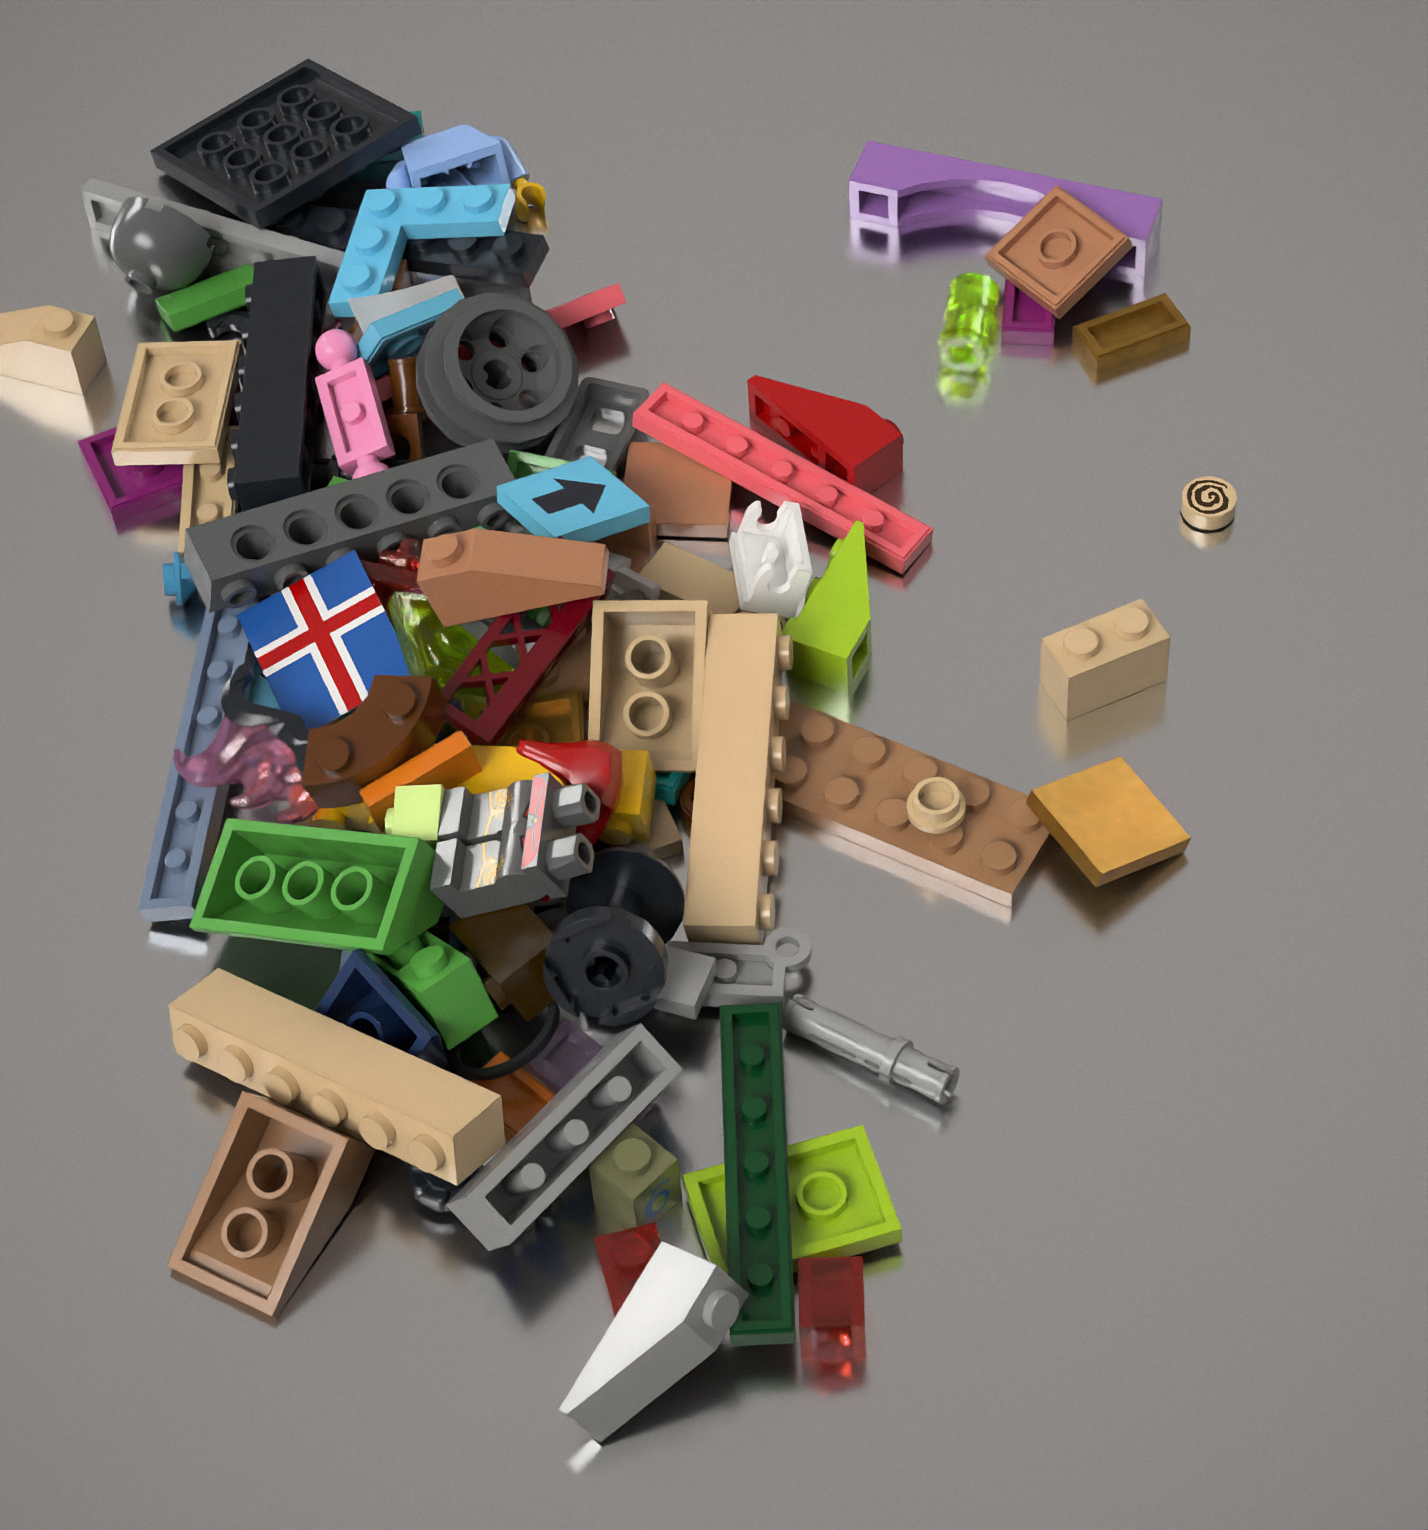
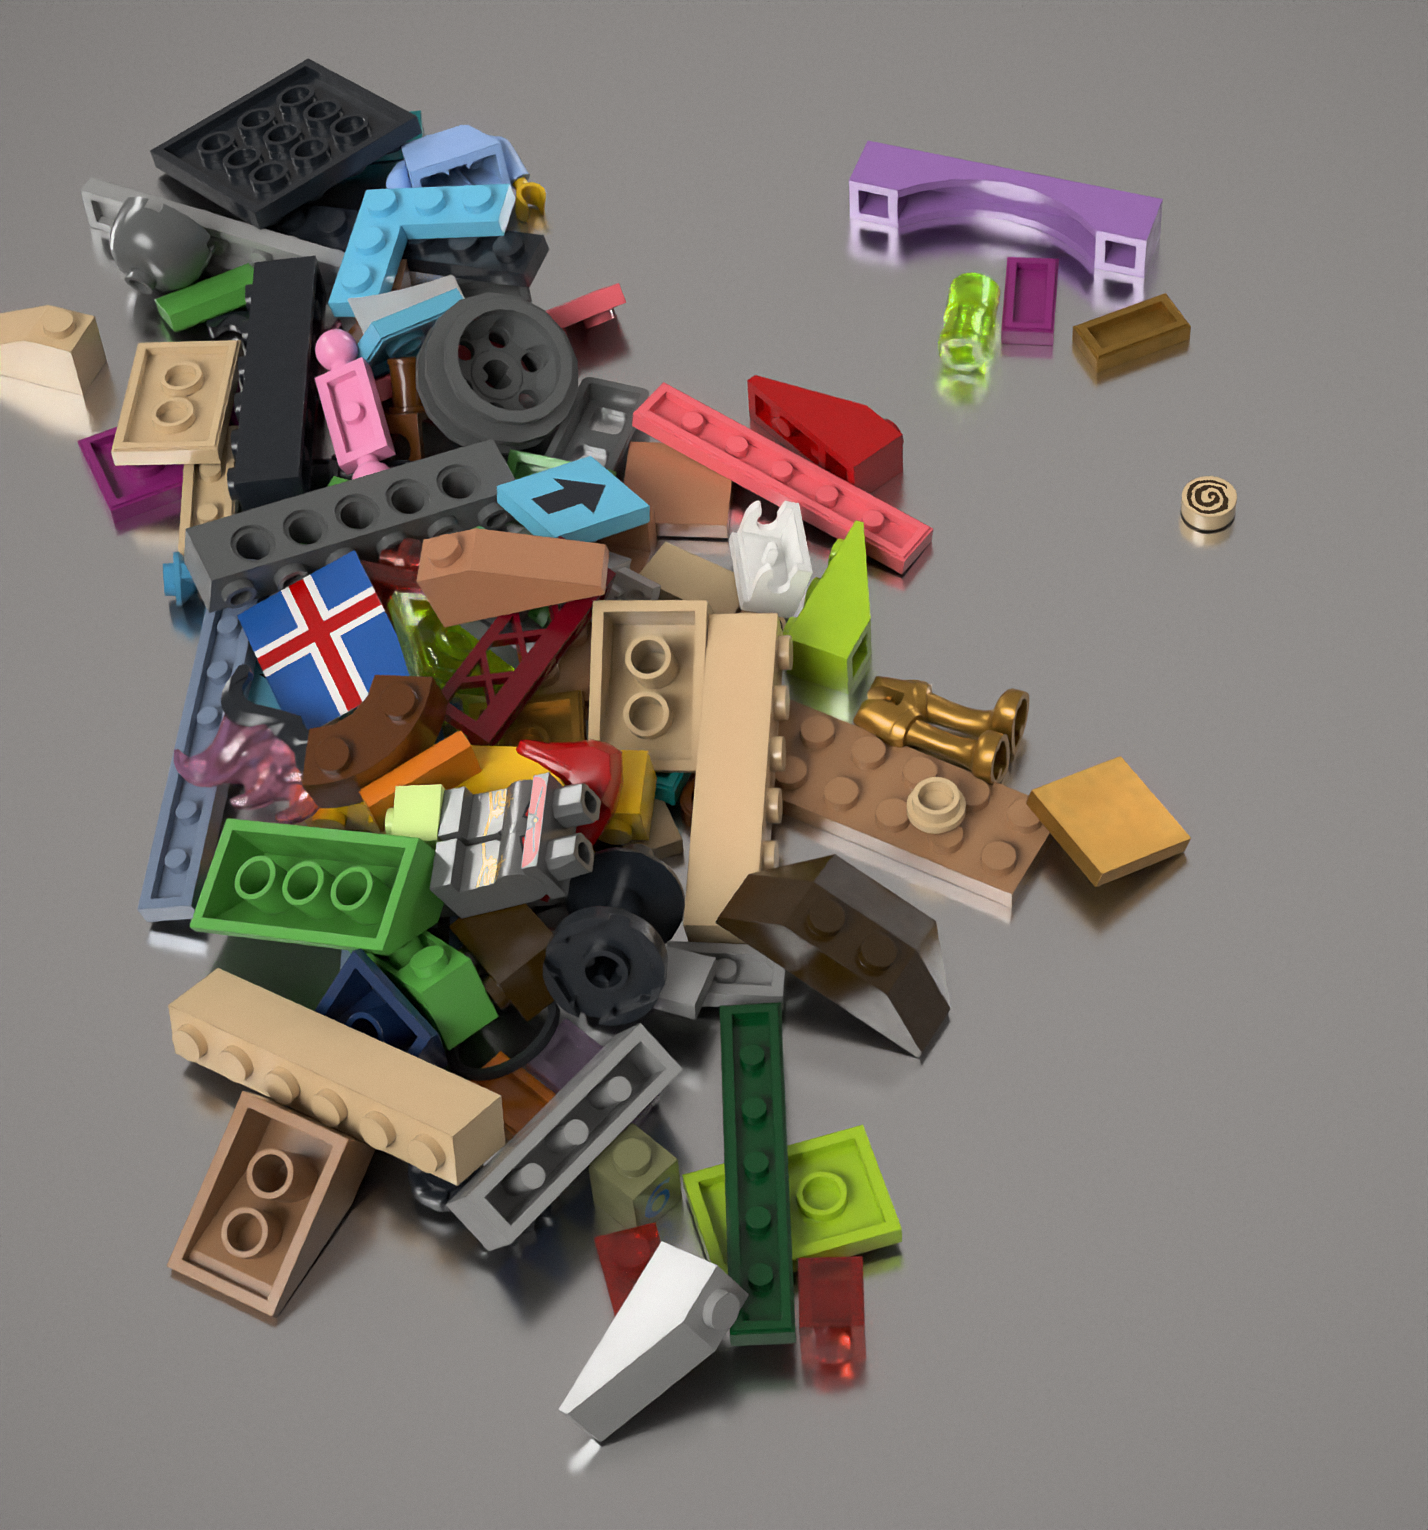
(847, 943): none -> dark brown wedge
(889, 1057): light grey pin -> none
(900, 717): none -> pearl gold piece
(1058, 251): nougat tile -> none
(1104, 659): tan brick -> none

